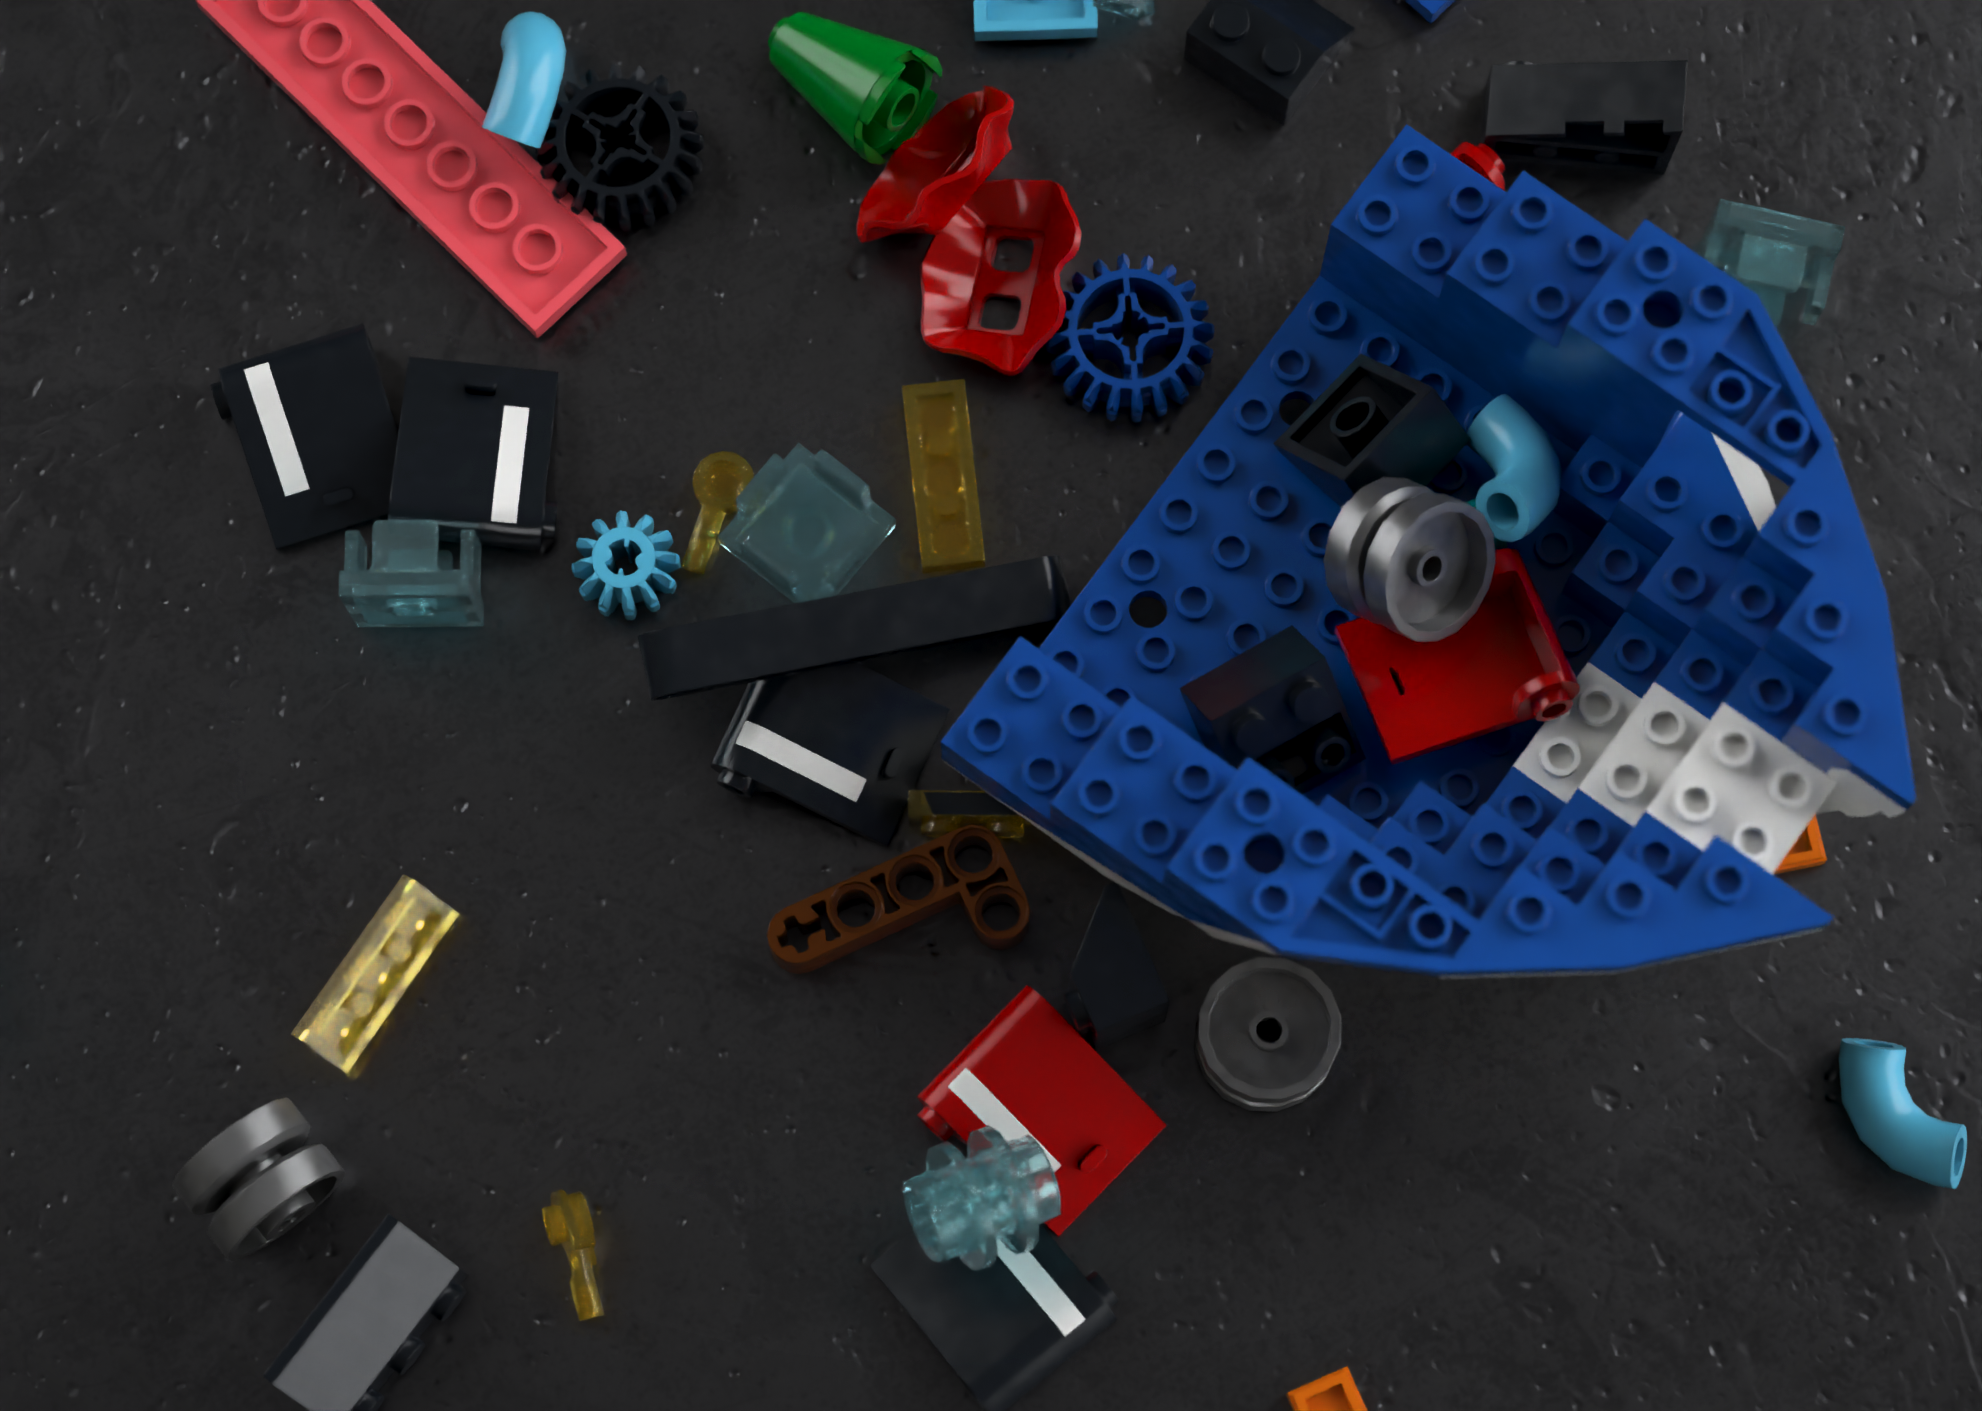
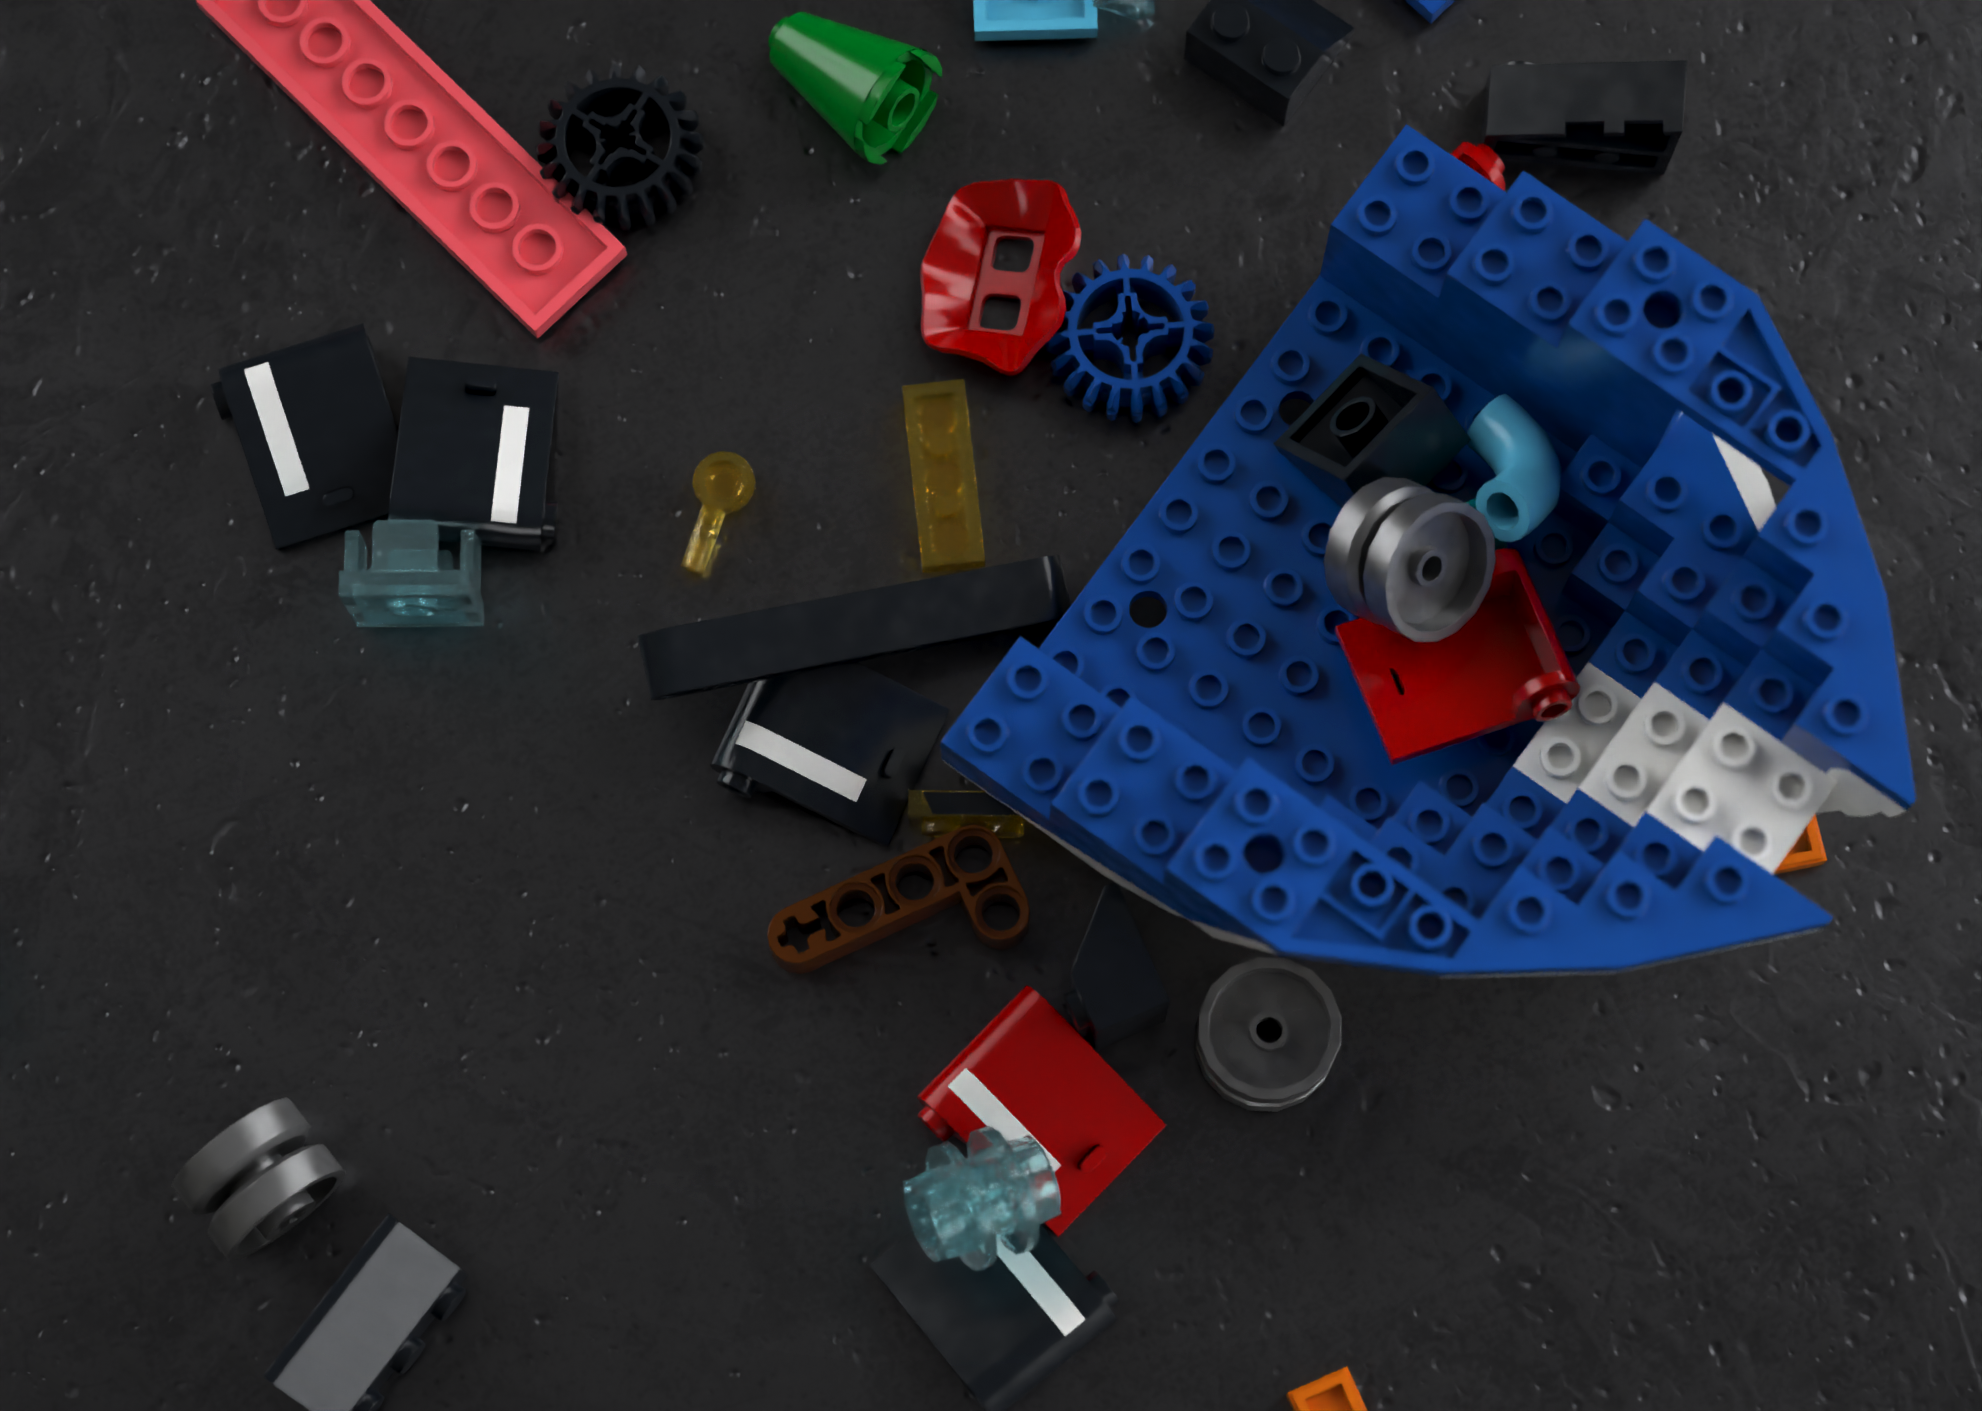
(375, 973): clear yellow plate -> none
(527, 79): medium azure cylinder -> none
(571, 1225): clear yellow plate -> none
(651, 559): medium azure gear -> none
(806, 524): clear light blue panel -> none
(938, 167): red piece -> none
(1278, 711): black slope -> none
(1773, 254): clear light blue panel -> none
(1890, 1120): medium azure cylinder -> none

